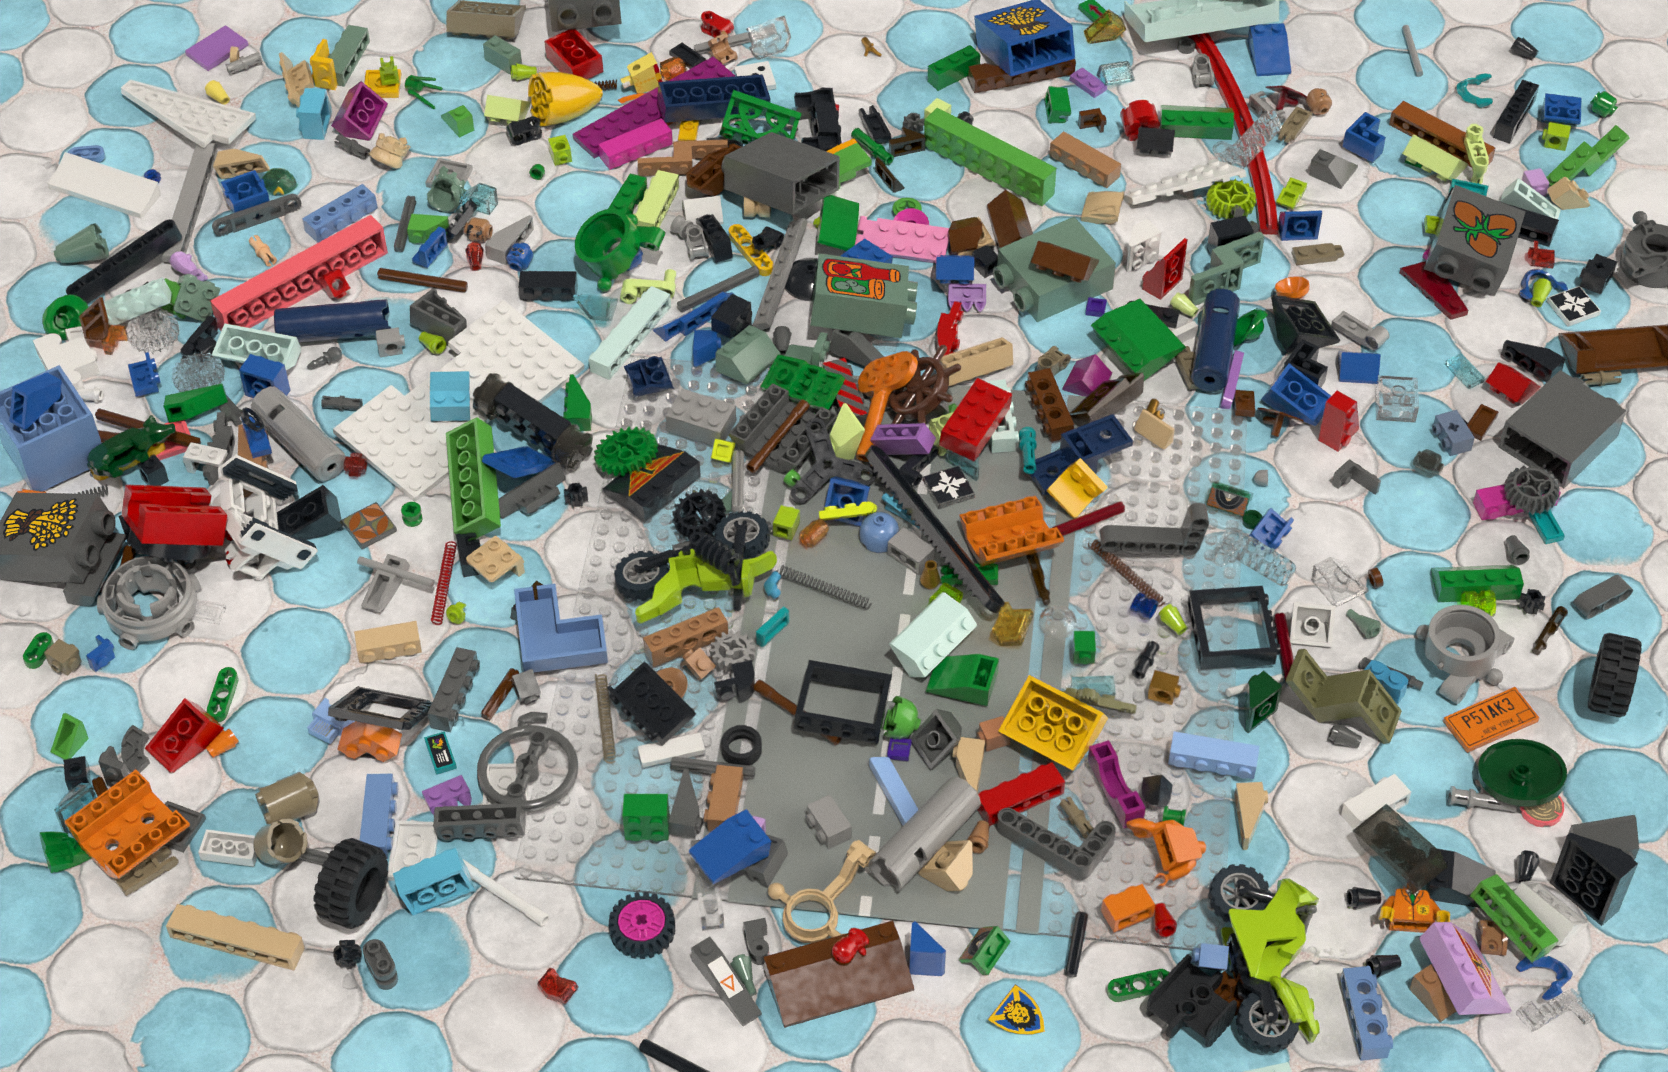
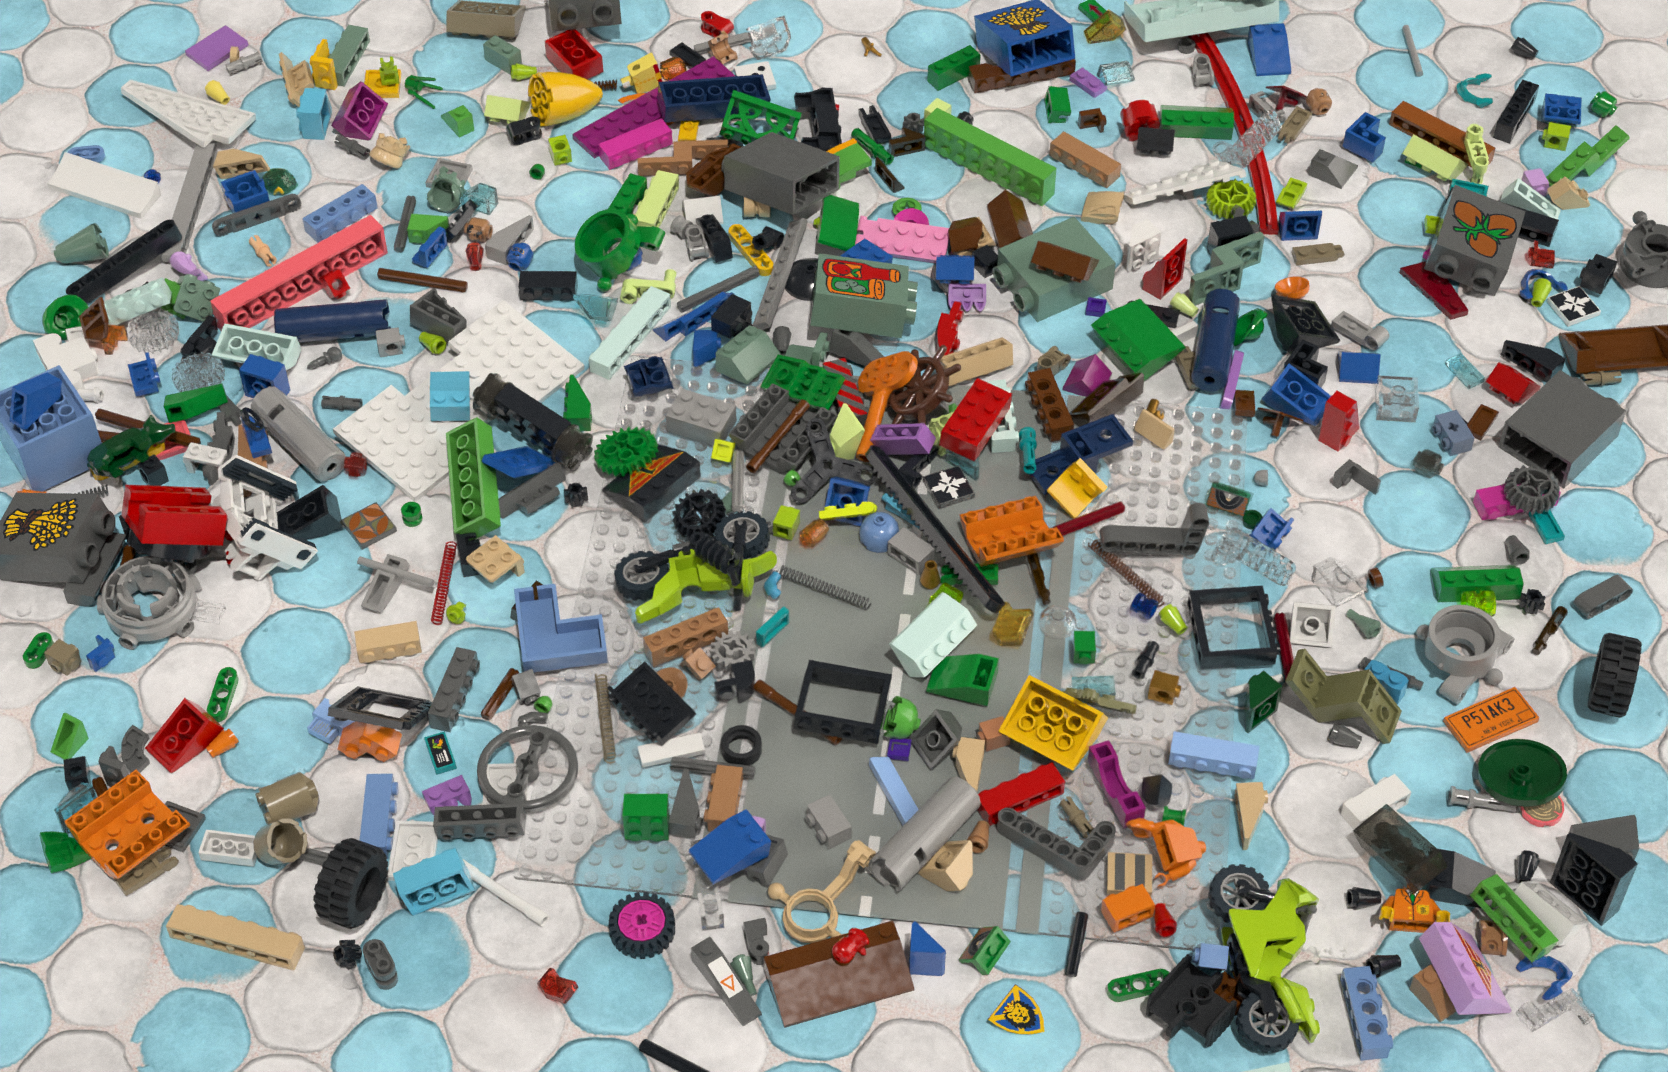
(543, 704): none -> bright green hinge
(1127, 871): none -> tile

